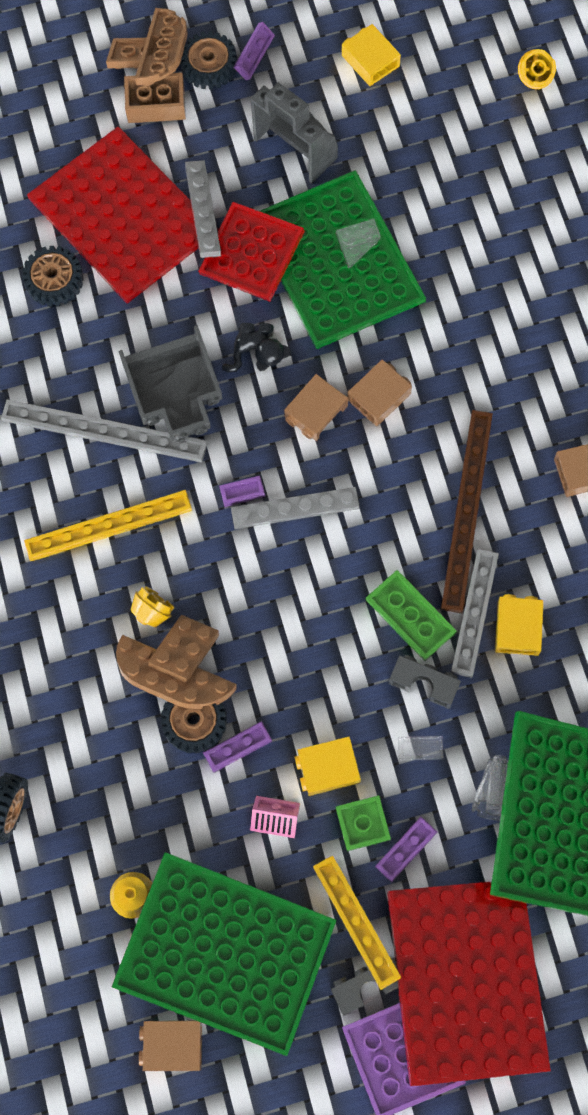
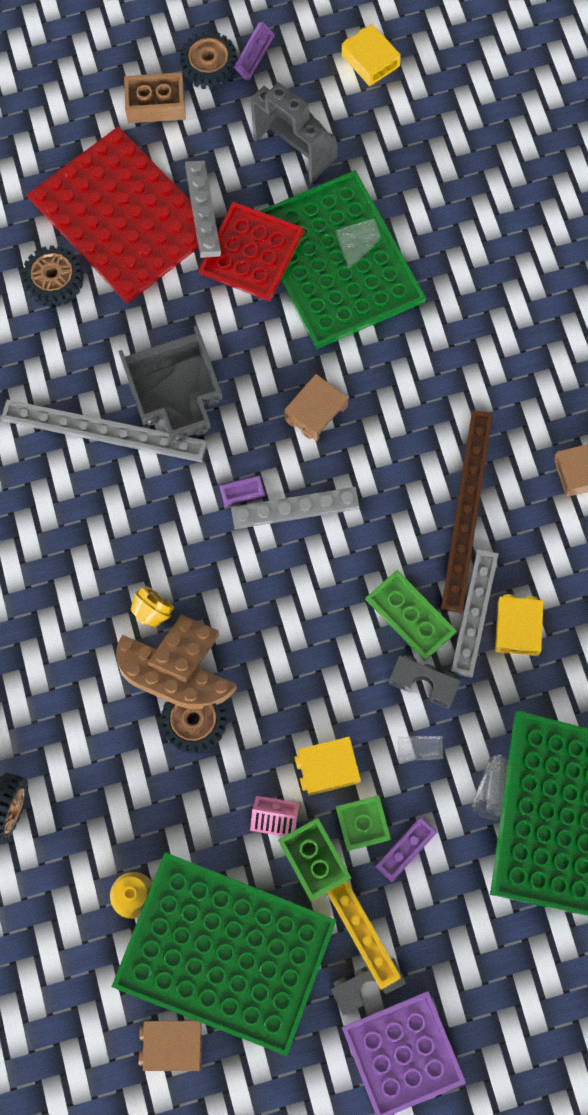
(107, 525): yellow tile -> none
(155, 55): medium nougat plate -> none
(237, 747): medium lavender tile -> none
(267, 350): black animal -> none
(314, 859): none -> bright green slope
(379, 392): medium nougat brick -> none
(466, 984): red plate -> none
(536, 69): yellow cone -> none

